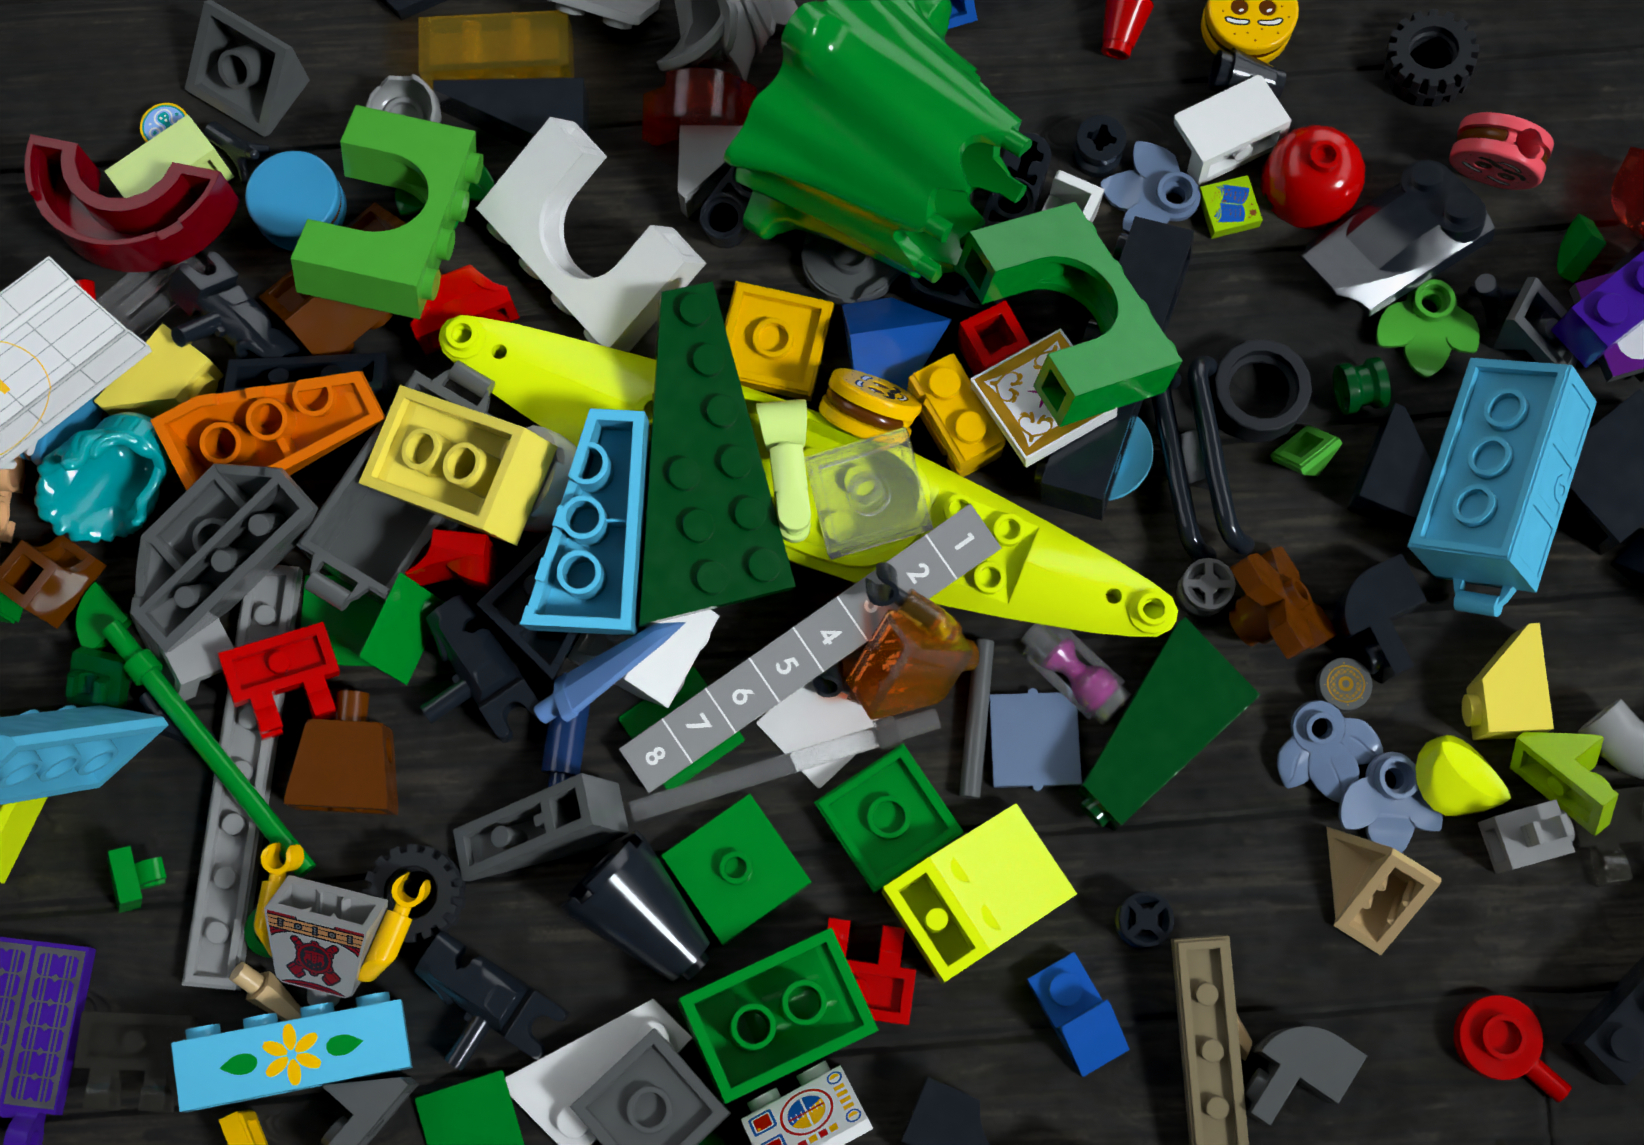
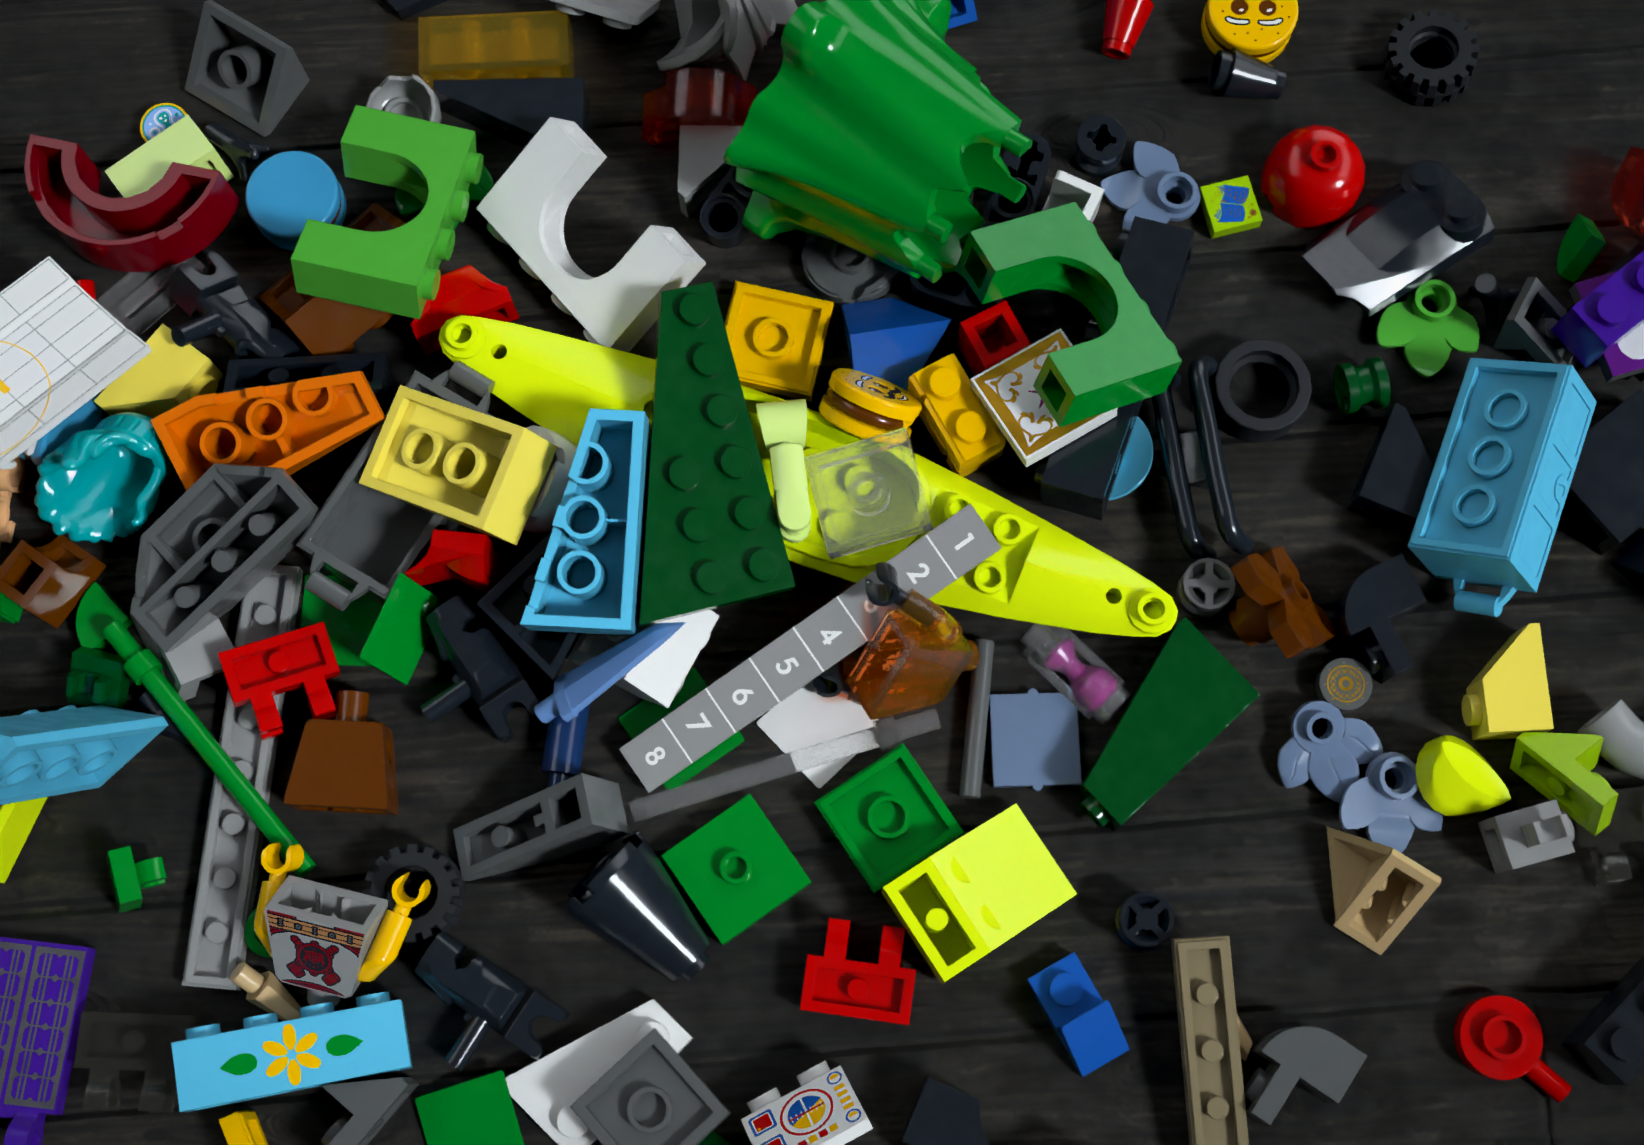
(776, 1015): green slope -> none
(1232, 128): white panel -> none
(1307, 451): bright green slope -> none
(1501, 150): coral head -> none

